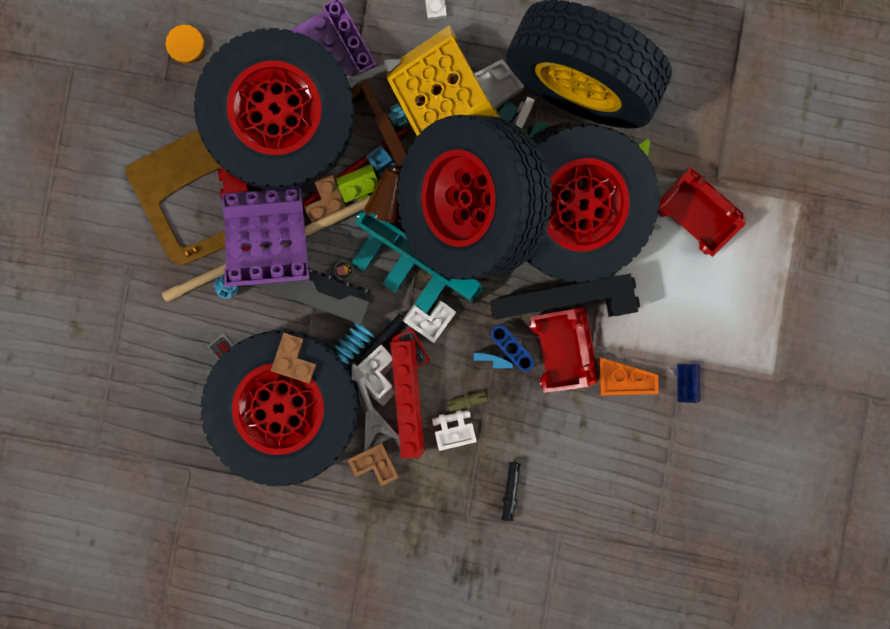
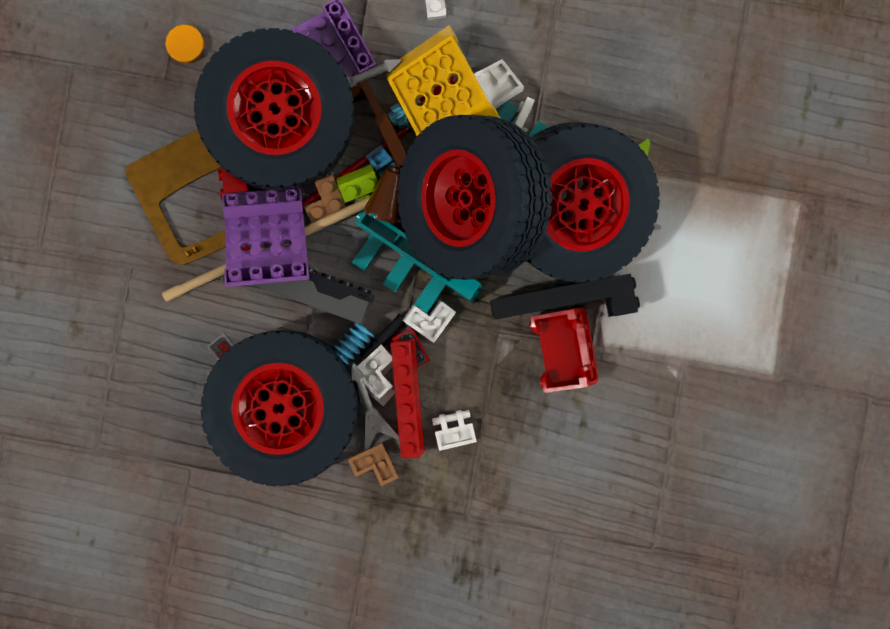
(222, 291): medium azure gear -> none
(287, 360): medium nougat plate -> none
(344, 270): tile -> none
(467, 401): olive pin -> none
(497, 362): dark azure slope -> none
(511, 491): black pin -> none
(520, 352): blue beam -> none
(589, 63): black wheel -> none
(625, 380): orange wing -> none
(688, 383): clear blue slope -> none
(702, 211): red windscreen -> none

